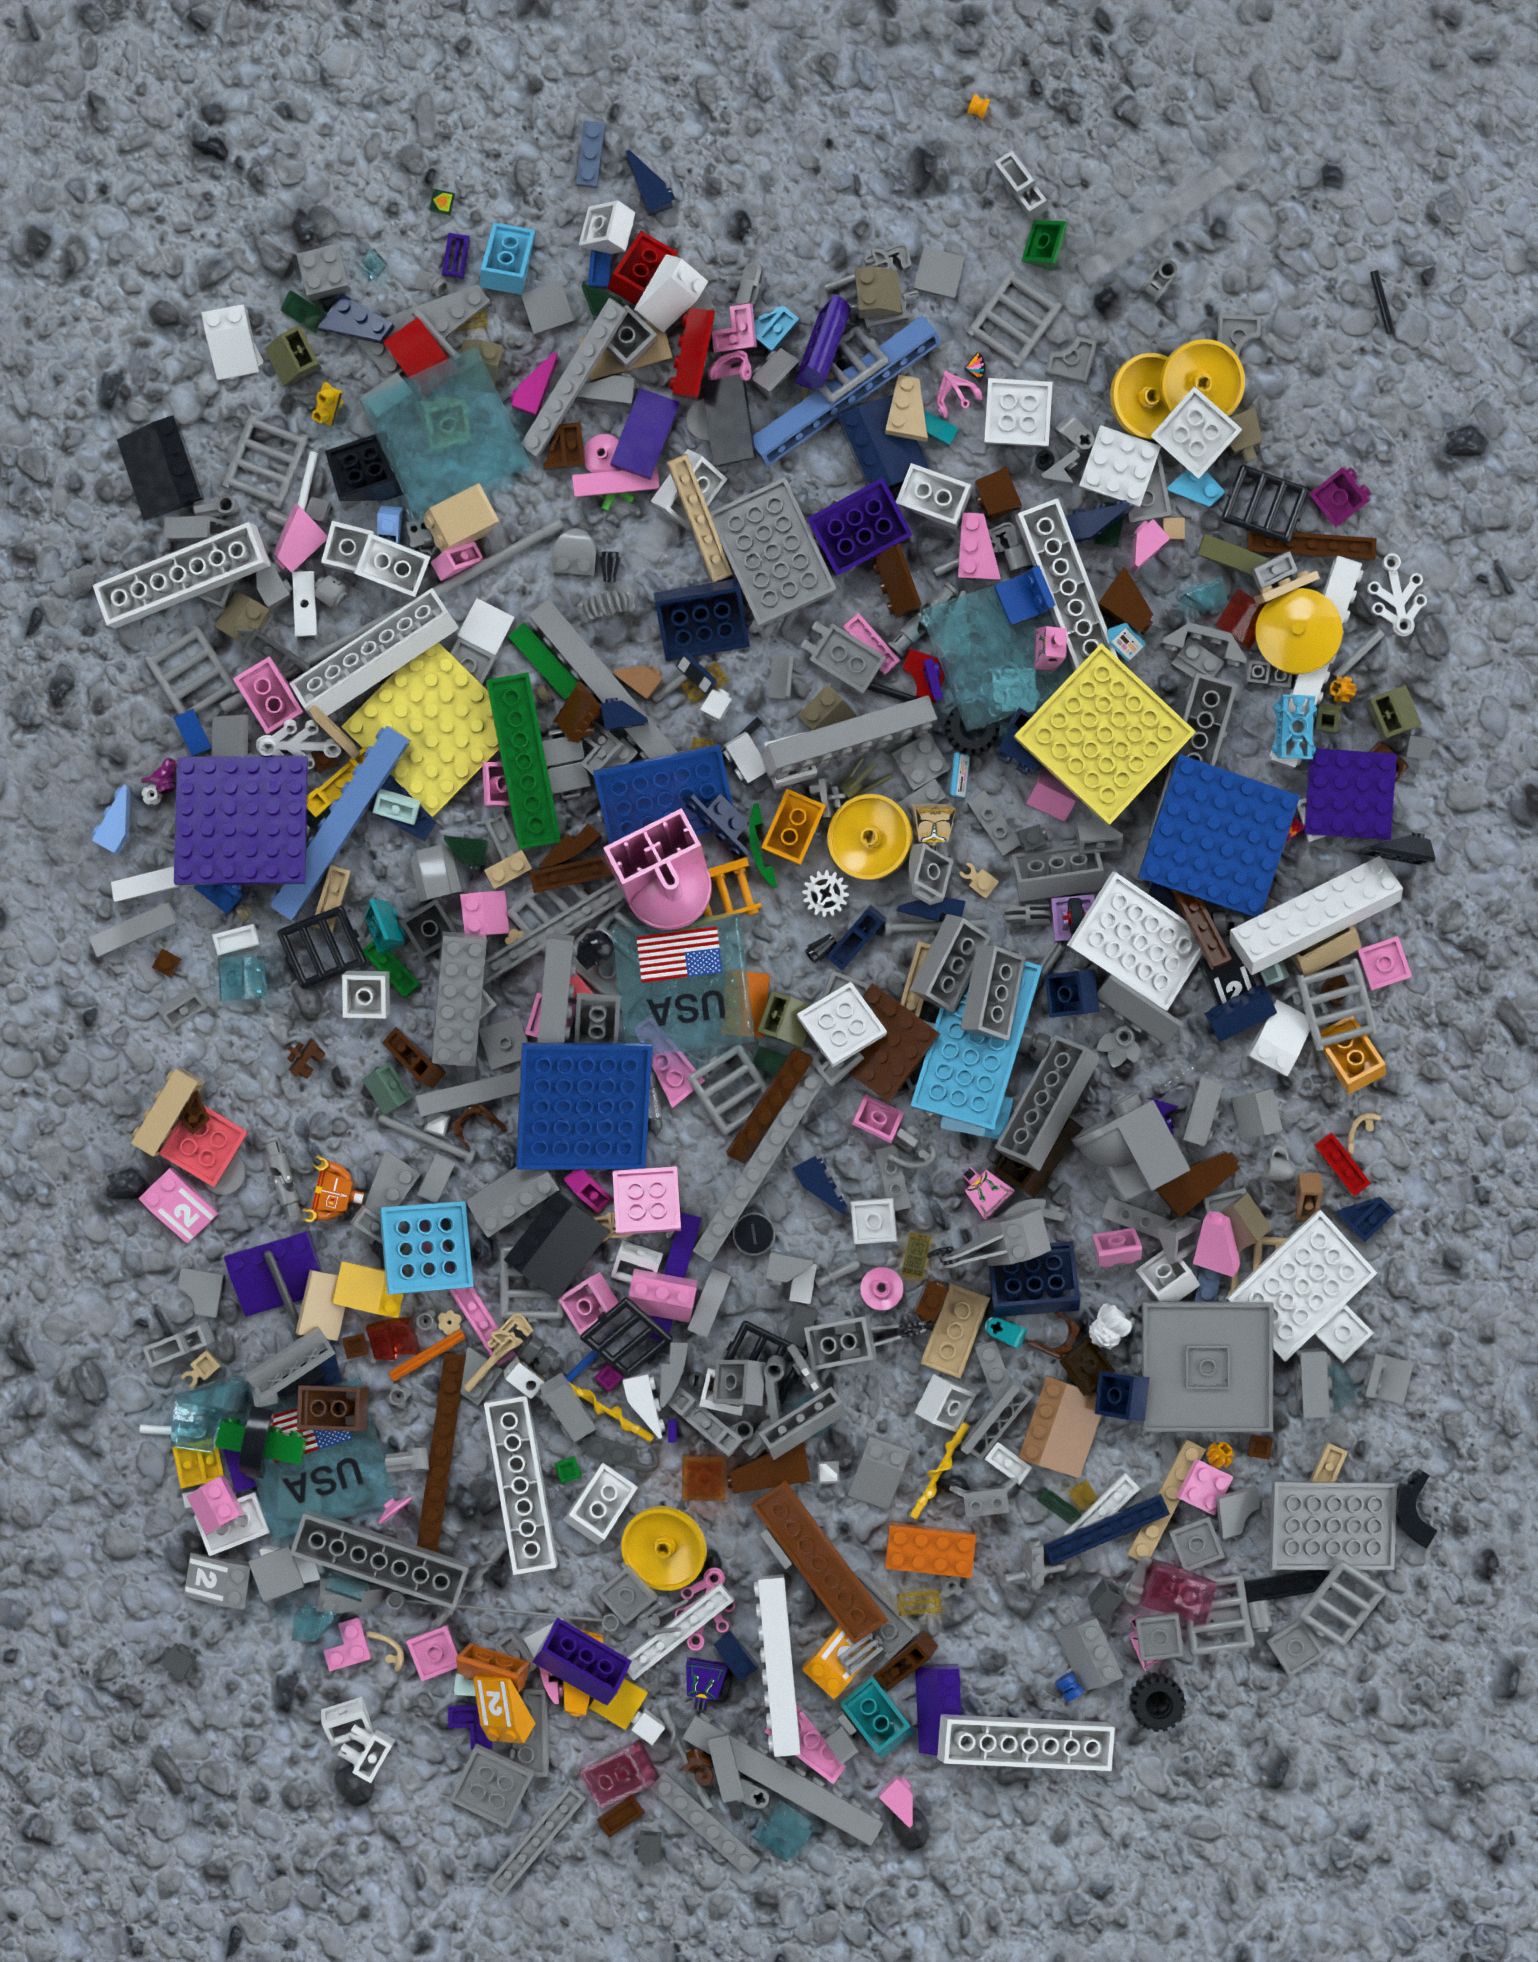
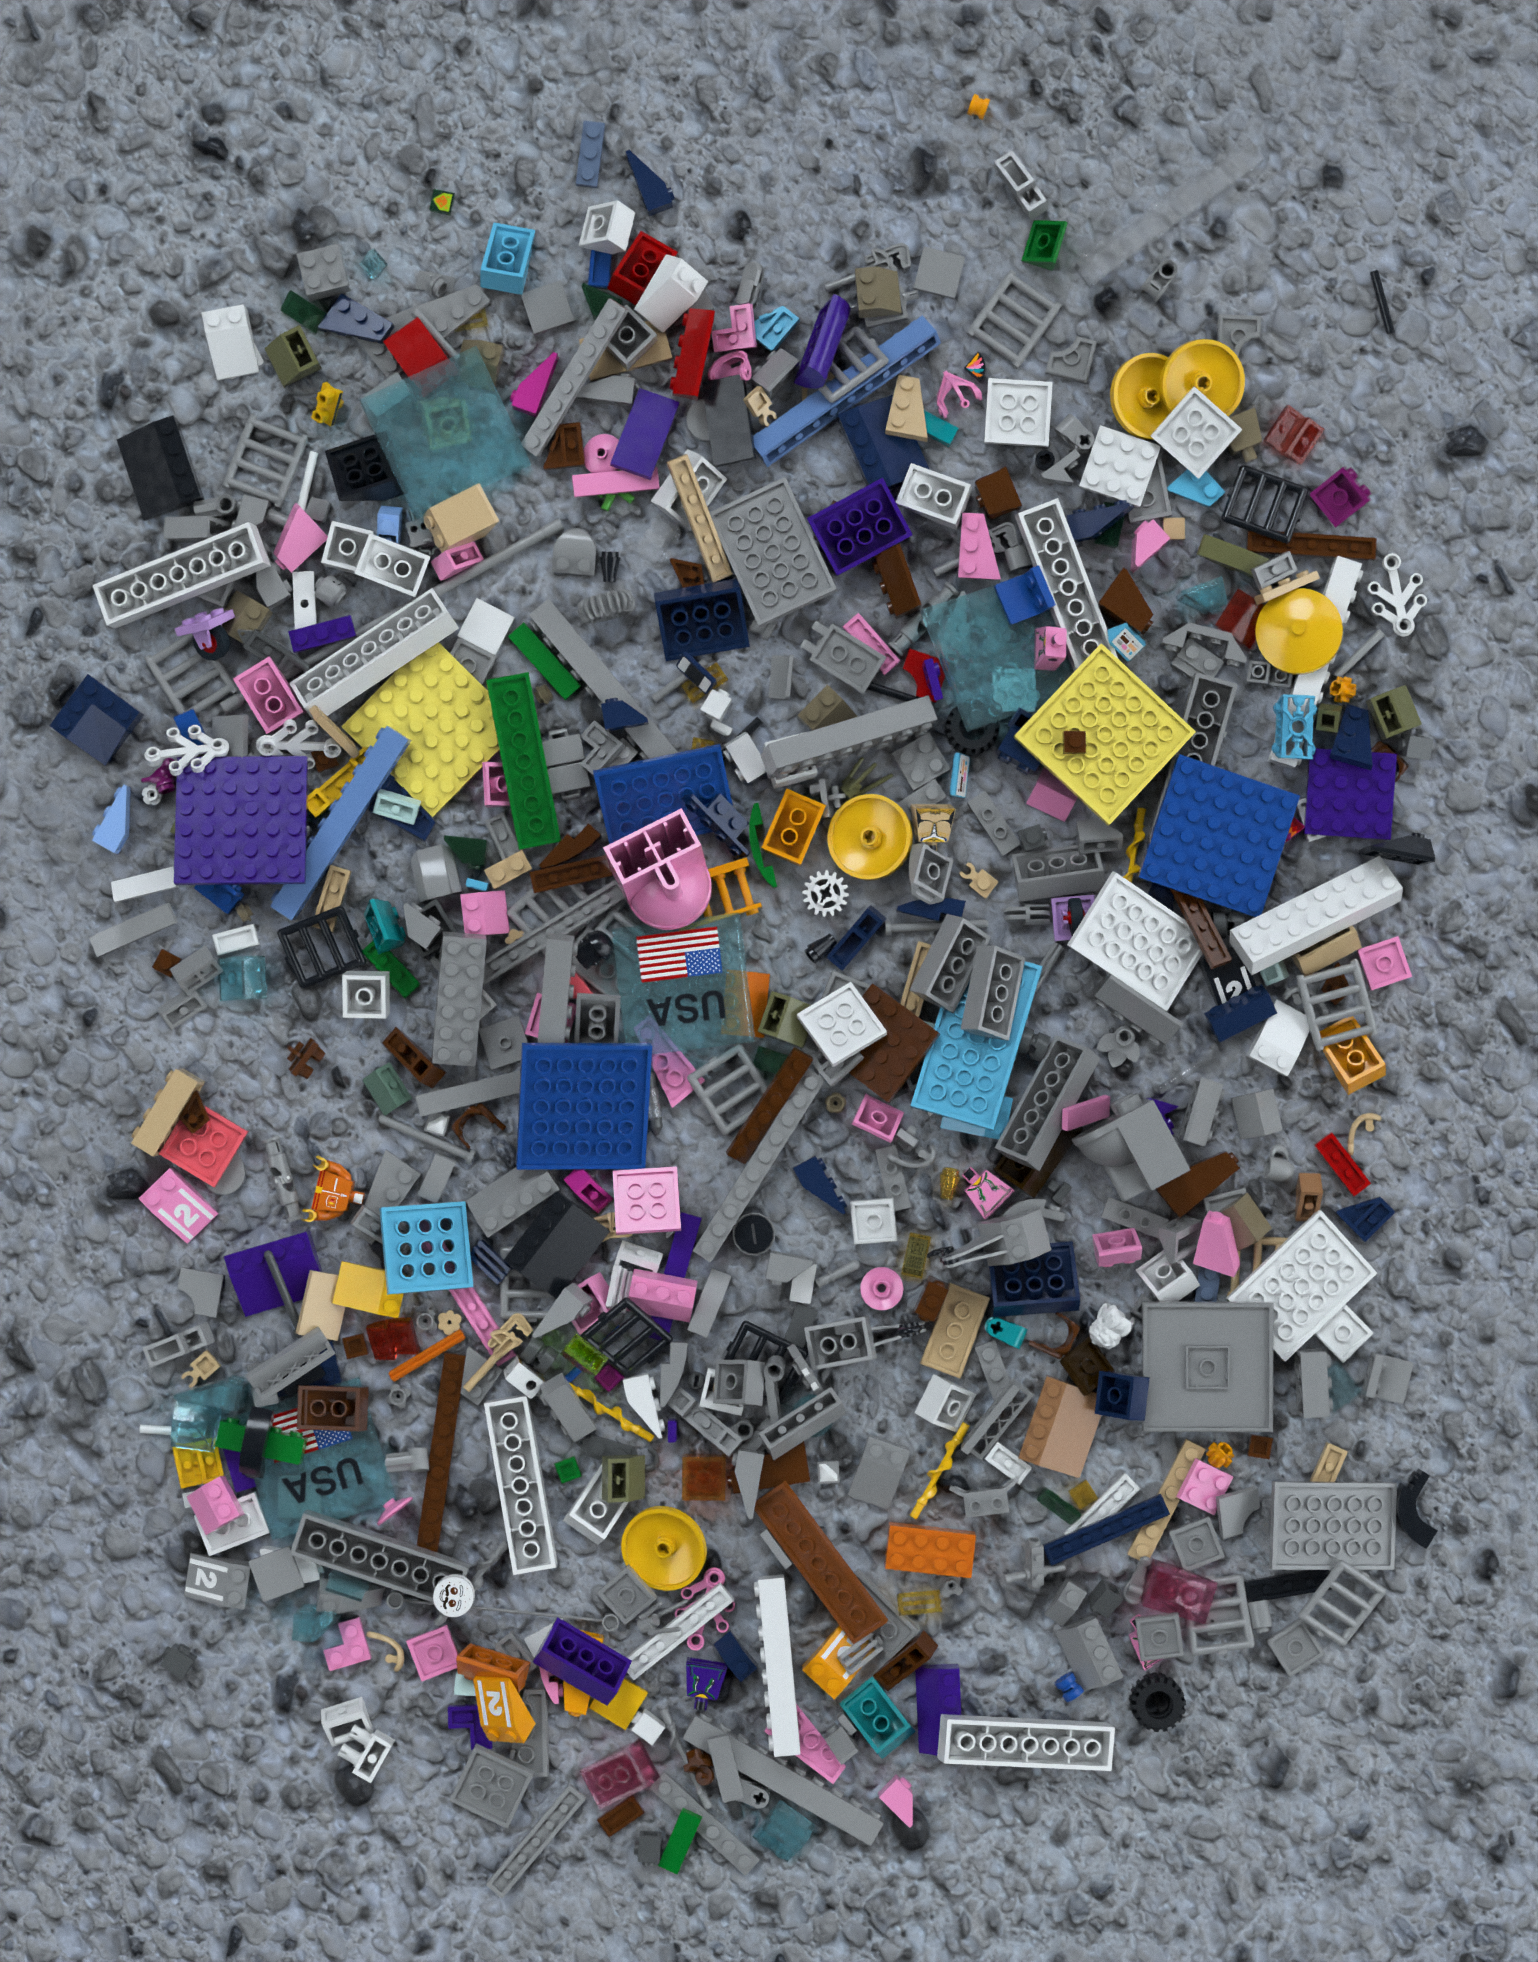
(96, 720): none -> dark blue slope
(196, 970): none -> light grey hinge
(208, 634): none -> lavender plate
(213, 748): none -> white plant
(252, 510): none -> light grey slope
(322, 634): none -> dark purple plate
(419, 927): none -> light grey slope
(453, 273): dark purple tile -> none
(453, 1595): none -> white head
(476, 1250): none -> dark blue tile
(478, 885): none -> medium azure tile
(569, 1306): none -> light grey slope
(578, 714): reddish brown slope -> none
(582, 1354): none -> clear neon green torso
(621, 1290): none -> white tile
(623, 1478): none -> olive slope
(640, 679): medium nougat slope -> none
(680, 1841): none -> green tile
(688, 572): none -> reddish brown piece
(721, 728): none -> white tile
(748, 1471): none -> light grey slope
(758, 404): none -> tan plate
(835, 1108): none -> dark tan plate
(948, 1182): none -> clear yellow cone
(1065, 1601): none -> light grey slope
(1071, 993): dark blue brick -> none
(1074, 742): none -> reddish brown plate
(1085, 1112): none -> bright pink tile
(1132, 849): none -> yellow piece
(1293, 435): none -> clear red slope
(1353, 739): none -> dark blue wing

